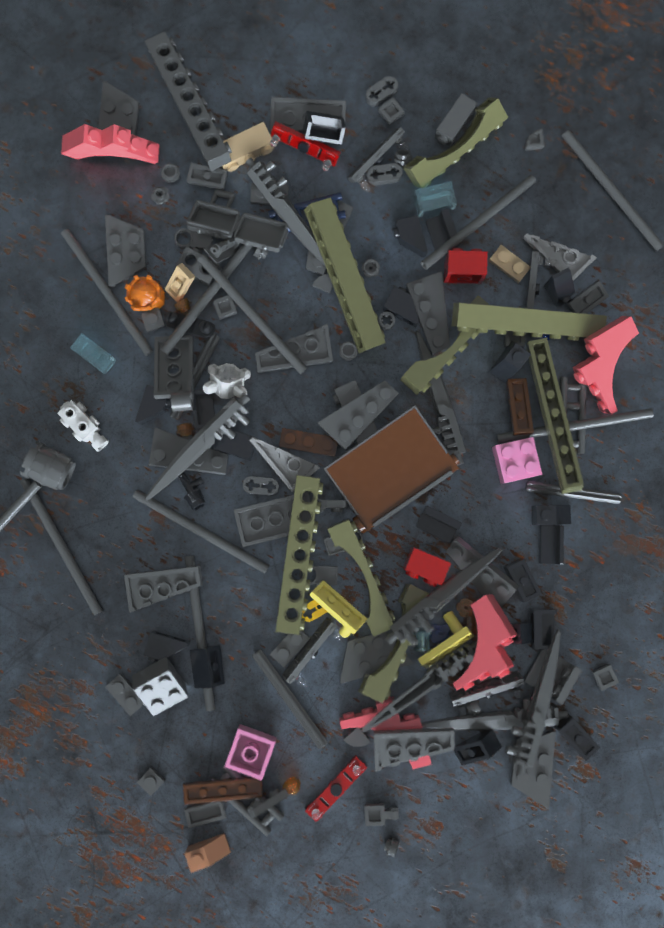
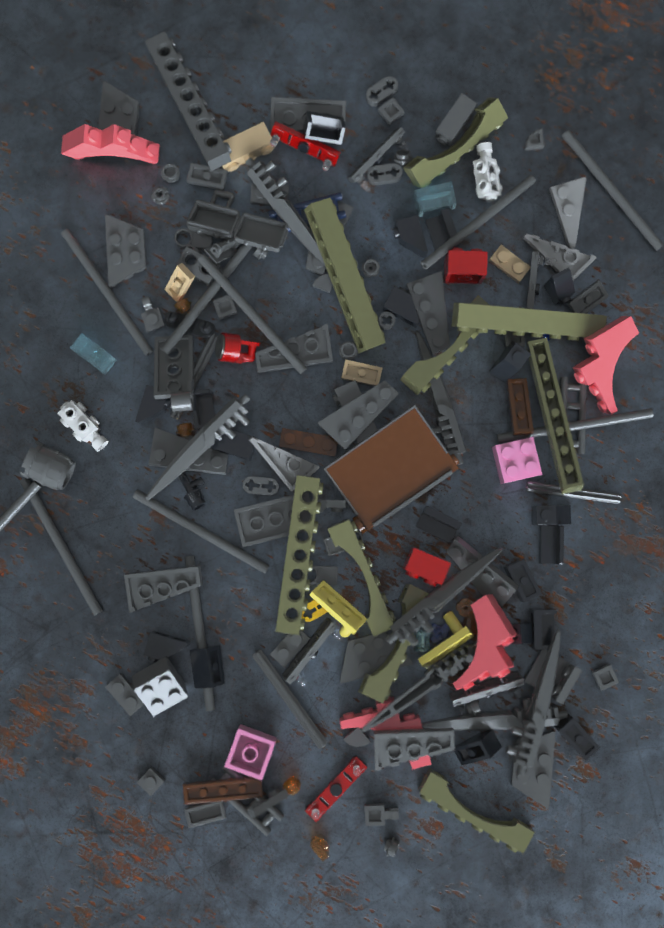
(144, 293): orange hair -> none
(207, 852): nougat slope -> none
(226, 381): white piece -> none
(229, 347): none -> red piece
(320, 847): none -> clear orange plate
(361, 372): none -> tan plate
(485, 178): none -> white brick
(512, 832): none -> olive arch
(568, 205): none -> light grey wing

